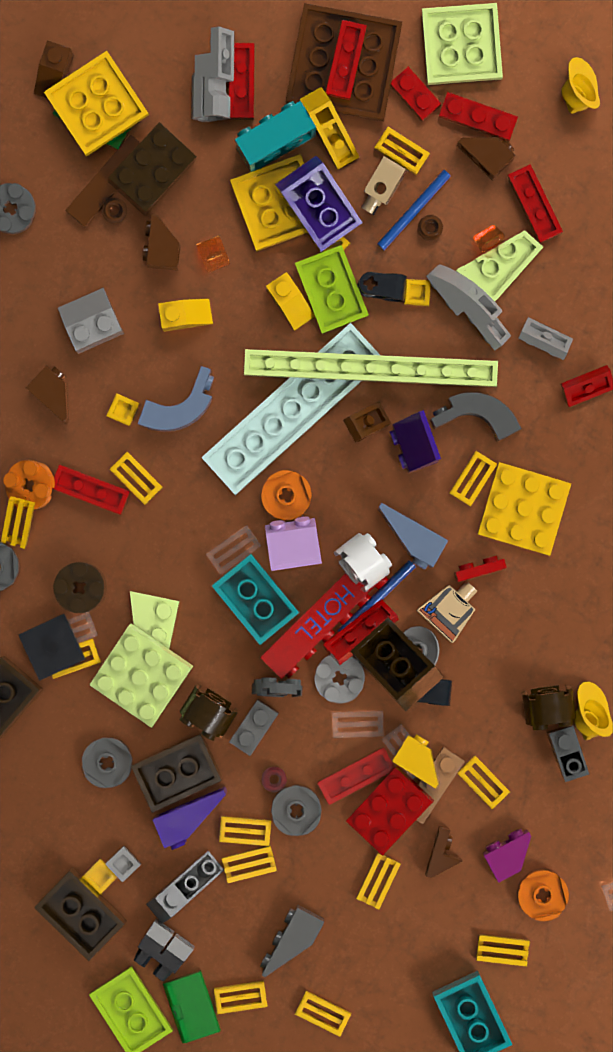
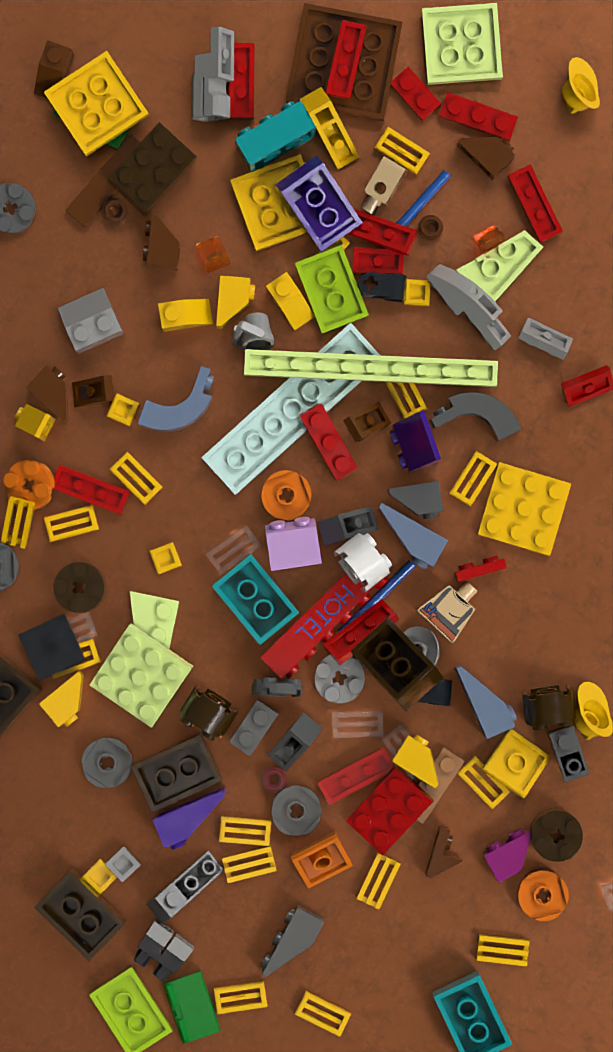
(34, 421): none -> yellow slope
(65, 701): none -> yellow slope
(92, 518): none -> yellow tile
(93, 391): none -> reddish brown slope
(165, 558): none -> yellow tile
(233, 298): none -> yellow slope
(255, 333): none -> light grey piece
(295, 742): none -> dark grey slope
(321, 859): none -> orange slope
(328, 441): none -> red plate
(347, 525): none -> dark grey slope
(377, 261): none -> red plate
(384, 233): none -> red plate
(398, 402): none -> yellow tile
(420, 498): none -> dark grey slope
(488, 709): none -> sand blue slope
(516, 763): none -> yellow tile
(564, 847): none -> dark brown brick

